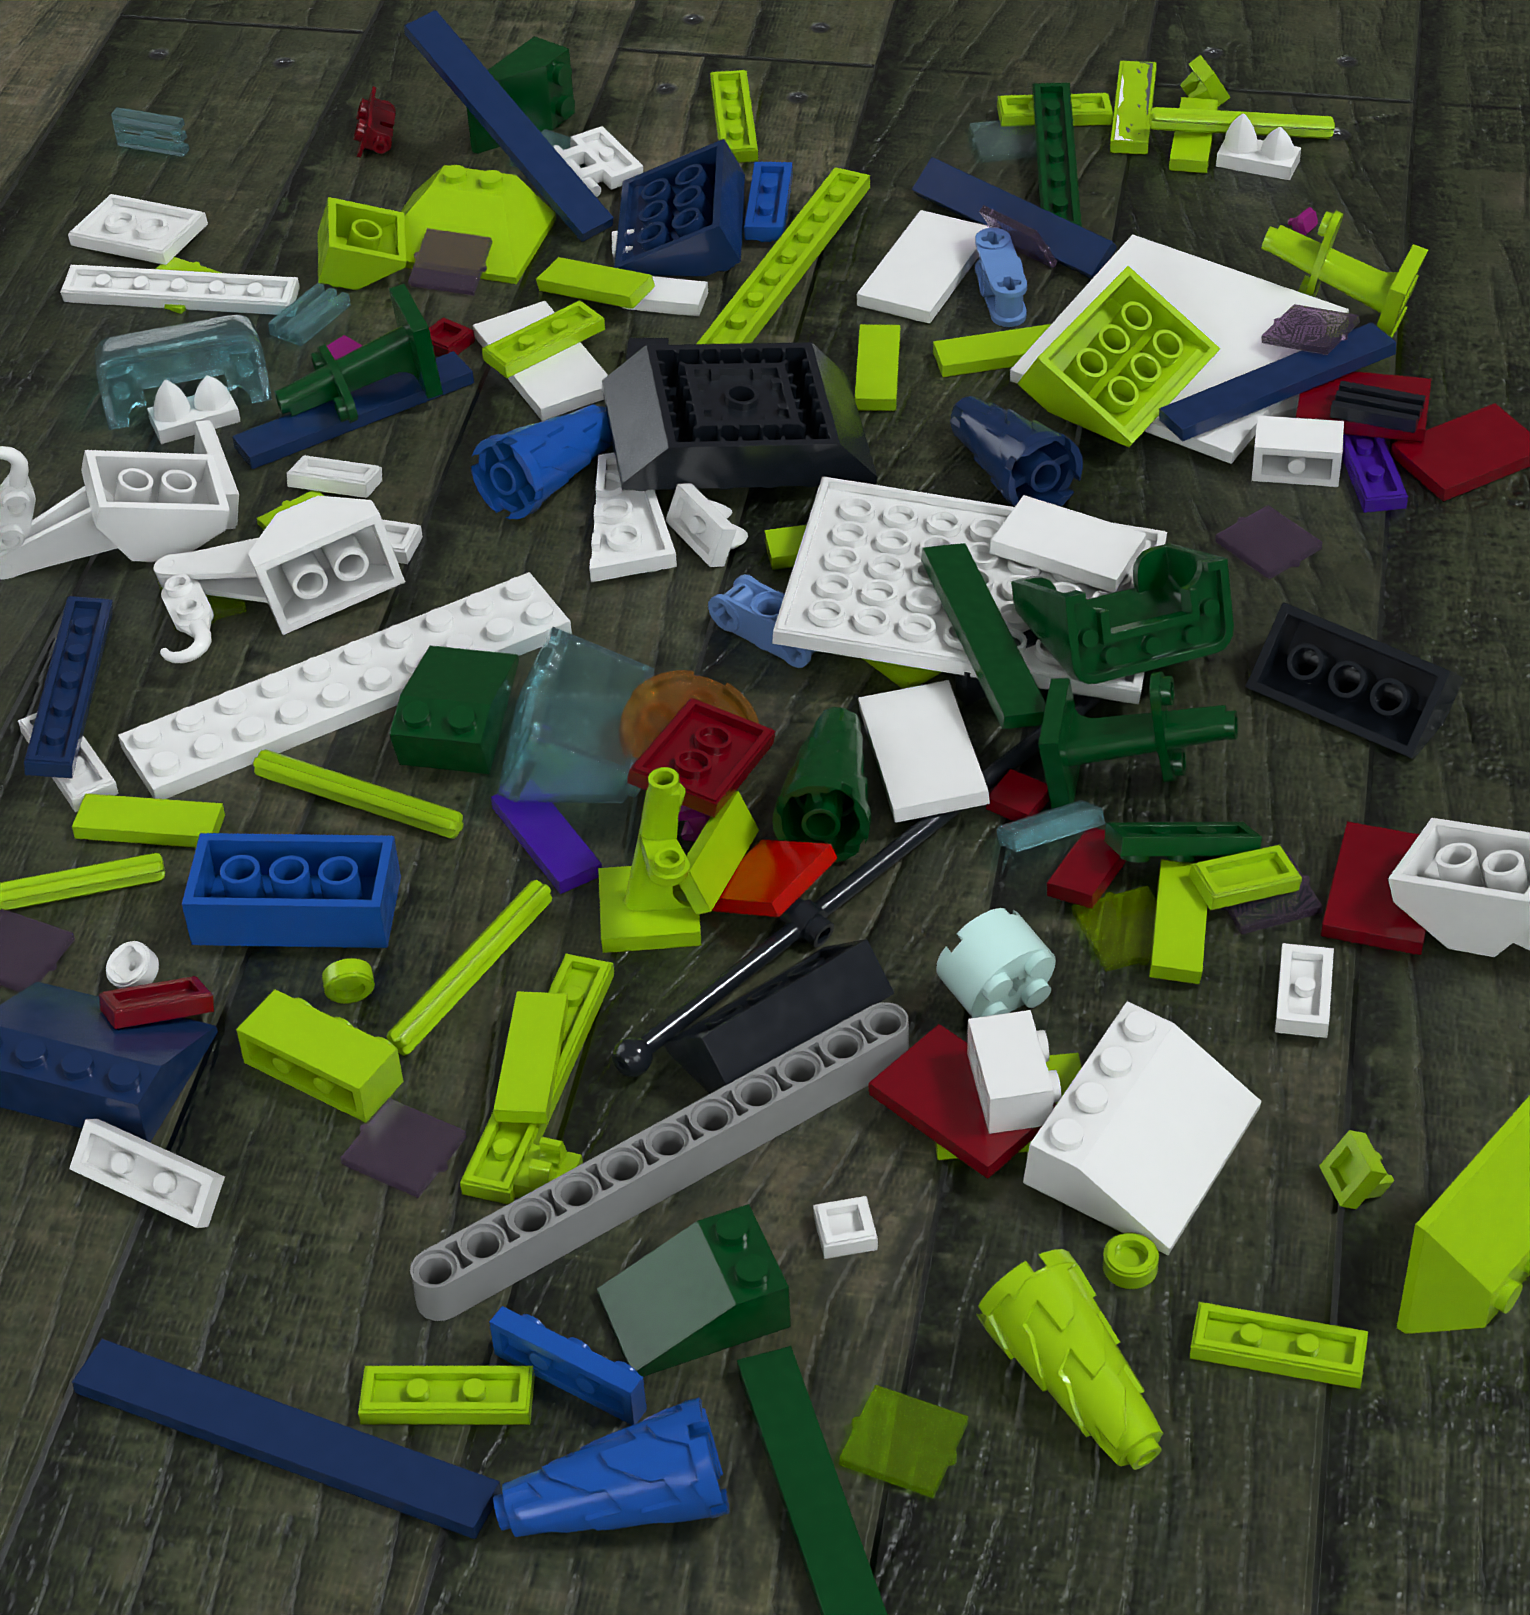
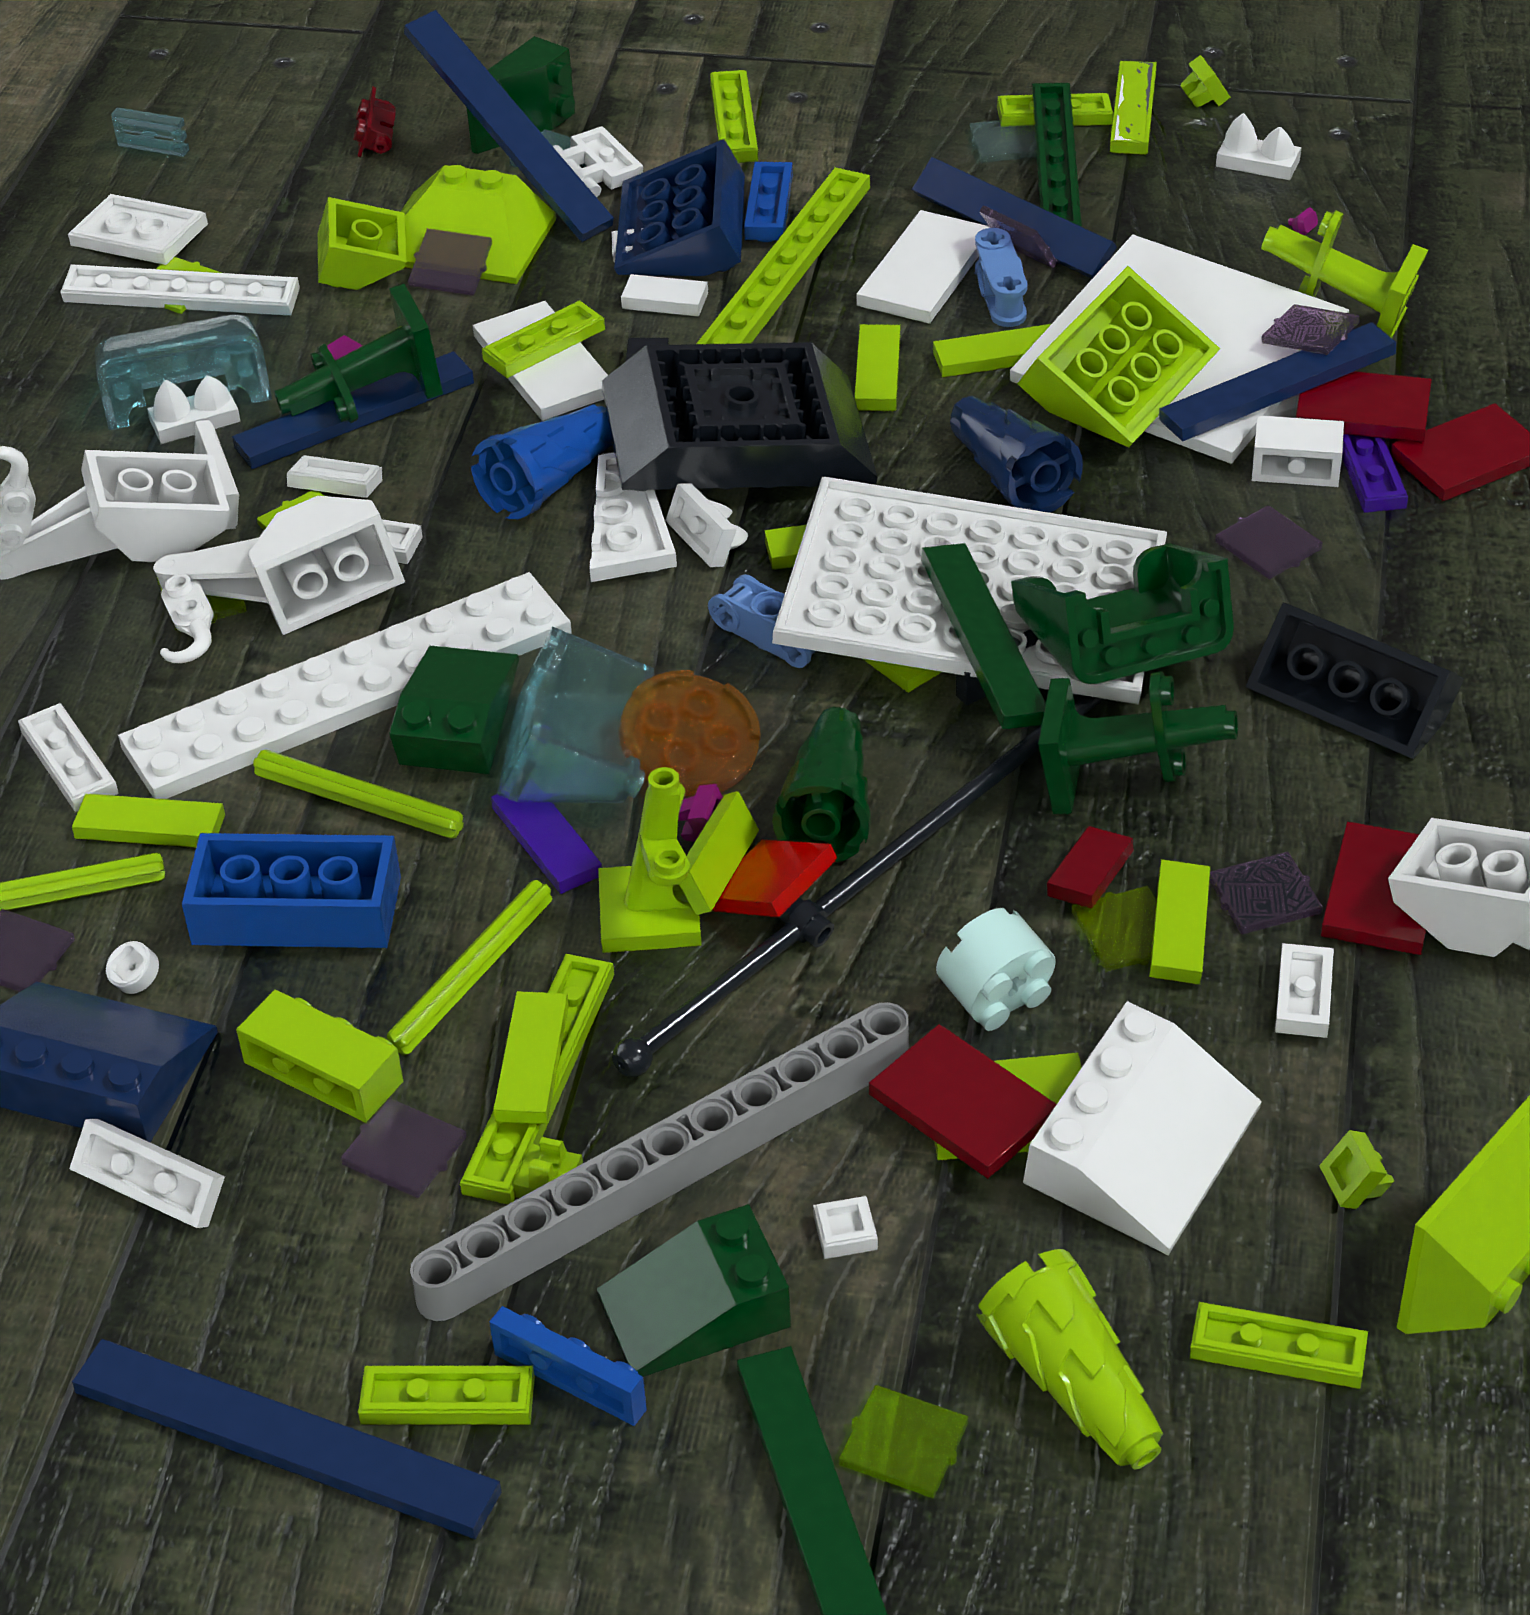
(69, 688): dark blue tile -> none
(156, 1002): dark red tile -> none
(309, 314): clear light blue tile -> none
(348, 980): lime tile -> none
(450, 337): dark red tile -> none
(595, 282): lime tile -> none
(626, 1479): blue cone -> none
(709, 752): dark red tile -> none
(781, 1014): black slope -> none
(923, 751): white tile -> none
(1012, 1071): white brick -> none
(1018, 796): dark red tile -> none
(1050, 825): clear light blue tile -> none
(1068, 543): white tile -> none
(1130, 1260): lime tile -> none
(1180, 839): dark green plate -> none
(1192, 149): lime tile -> none
(1219, 121): lime axle -> none
(1245, 877): lime tile -> none
(1377, 406): black tile -> none

